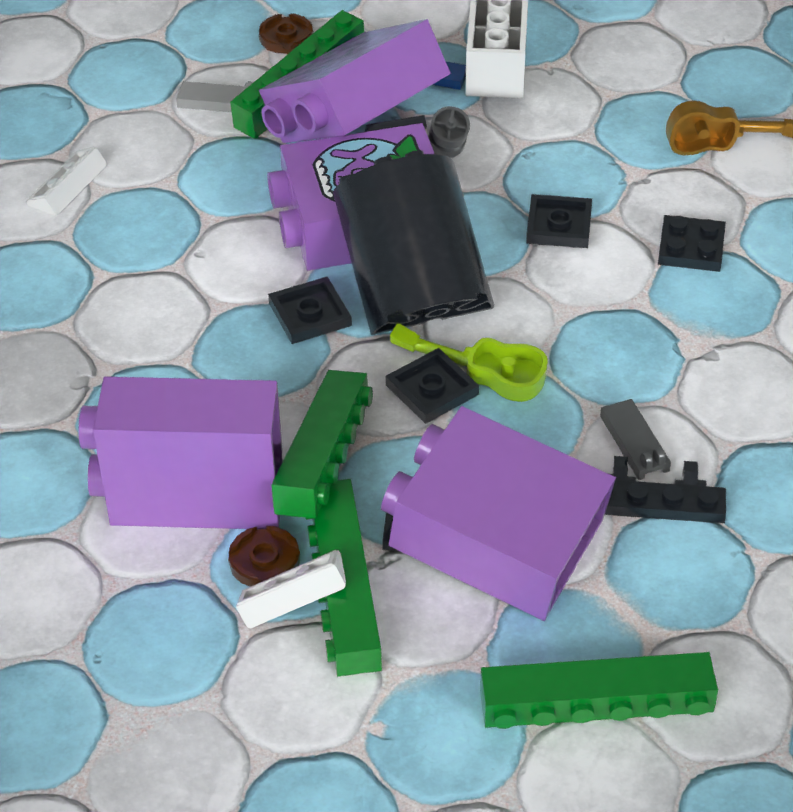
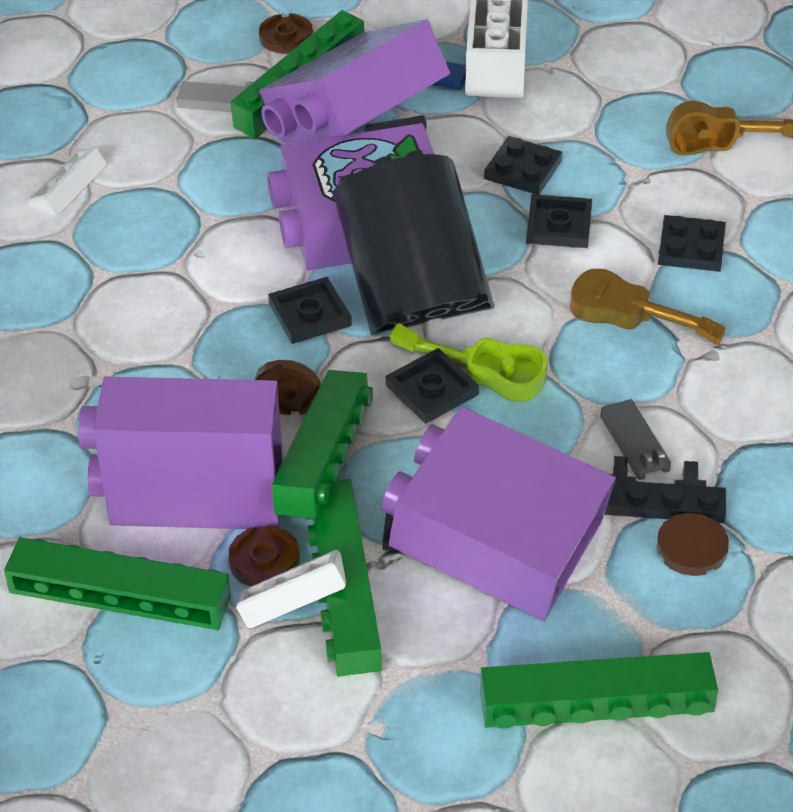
(118, 583): none -> green brick
(295, 384): none -> reddish brown tile
(449, 131): dark grey wheel -> none
(523, 165): none -> black plate
(607, 298): none -> pearl gold piece
(692, 544): none -> reddish brown tile

